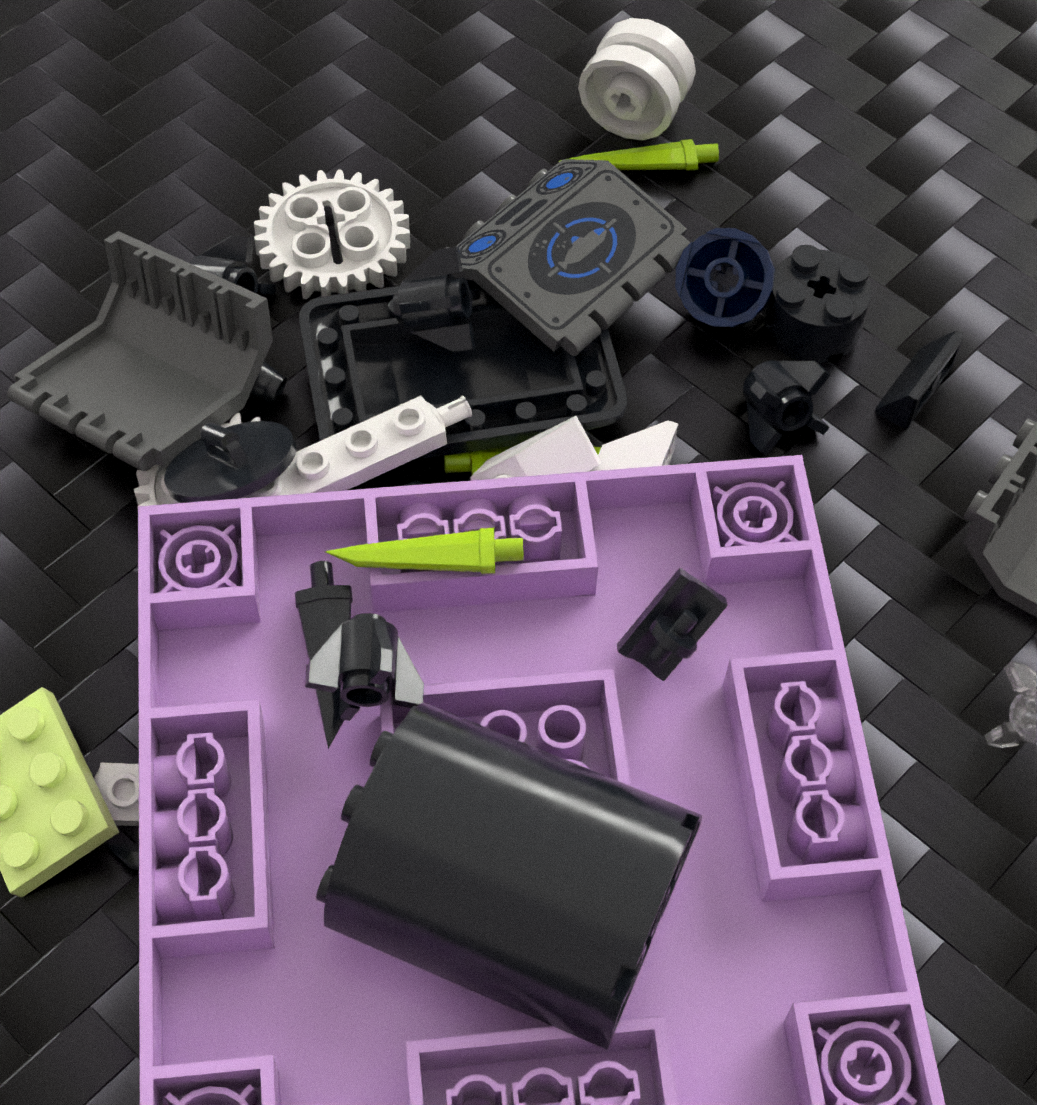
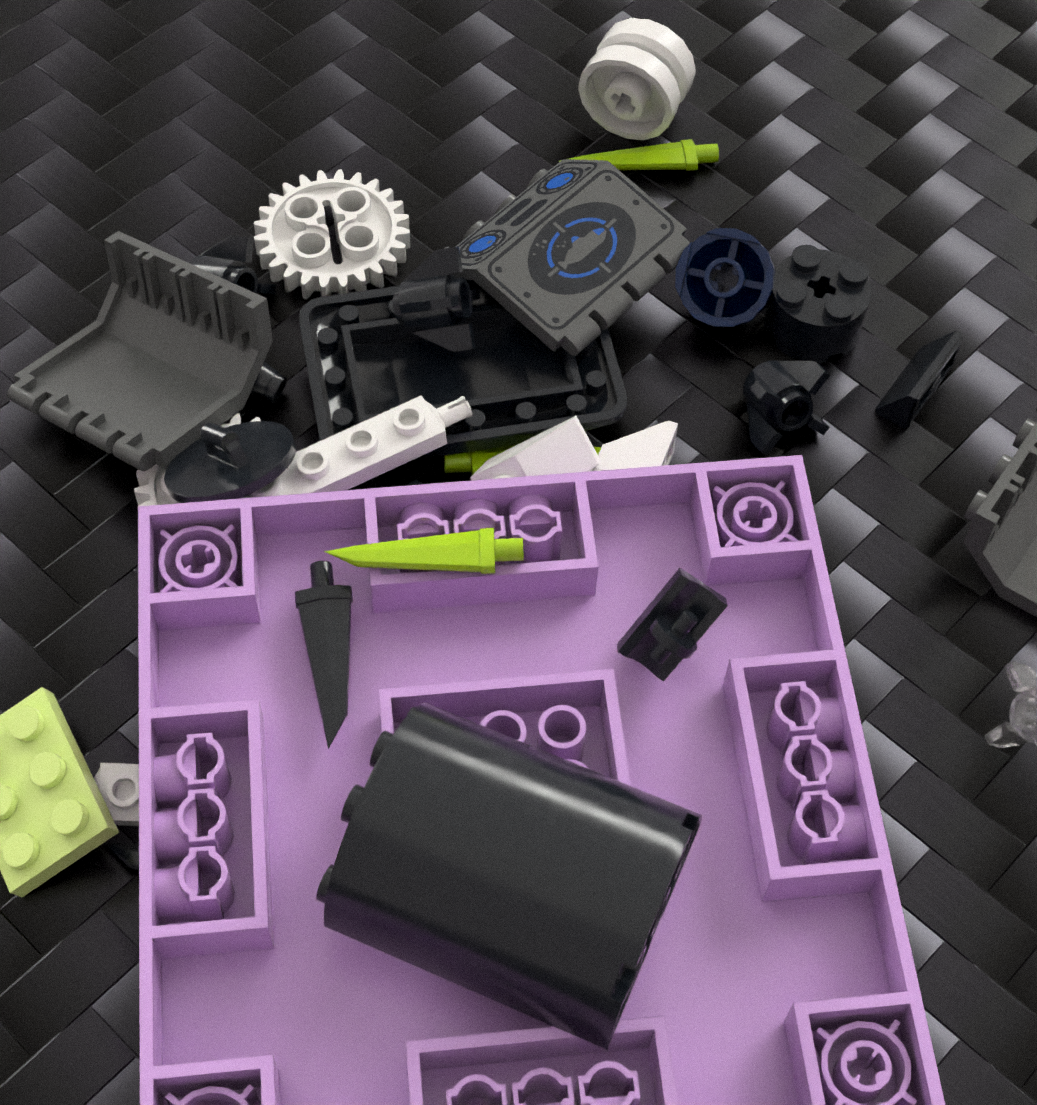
(365, 664): black brick -> none

